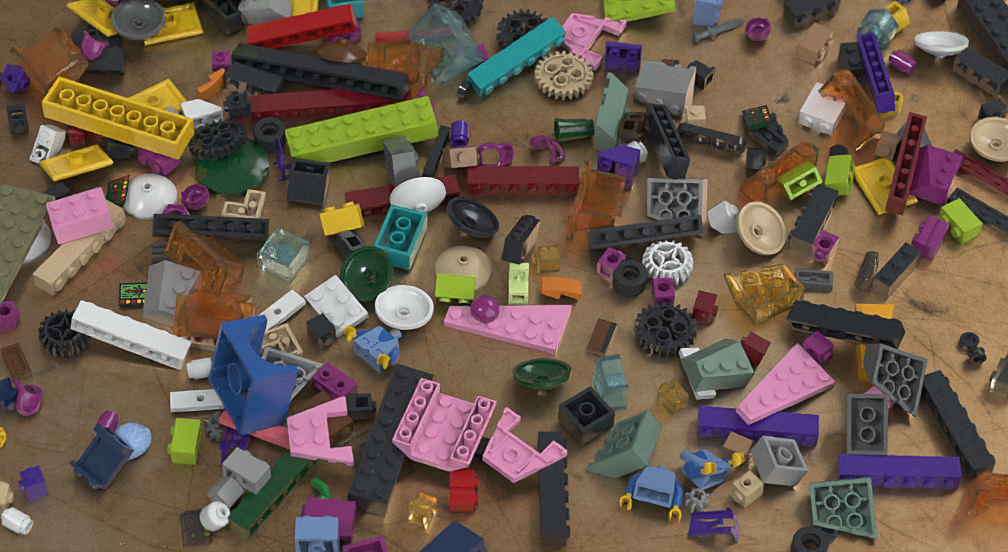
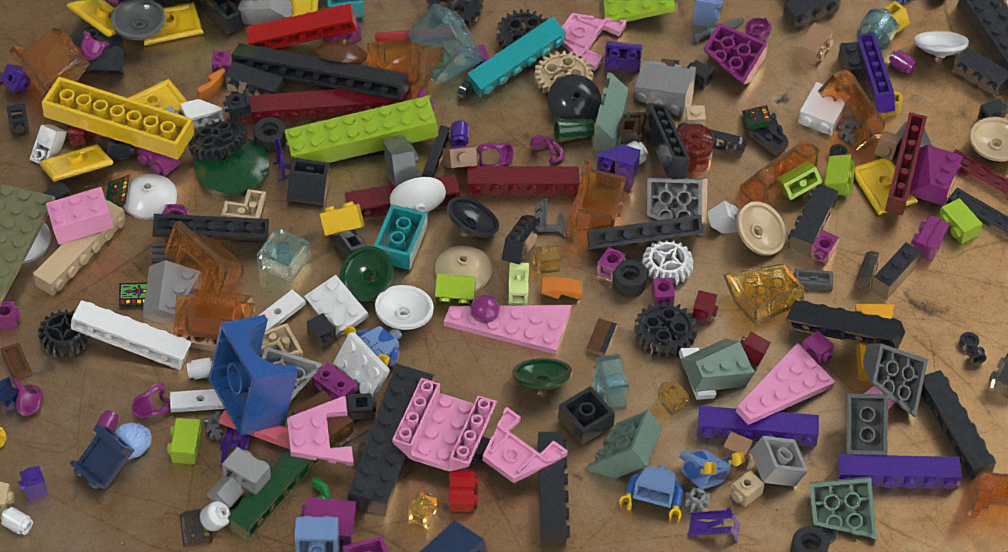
(142, 404): none -> magenta piece
(195, 197): magenta hair -> none
(361, 365): none -> white plate
(541, 214): none -> dark grey piece
(563, 103): none -> black dish
(699, 146): none -> clear red wheel
(736, 52): none -> magenta wedge
(755, 158): black brick -> none
(847, 131): none -> dark grey animal

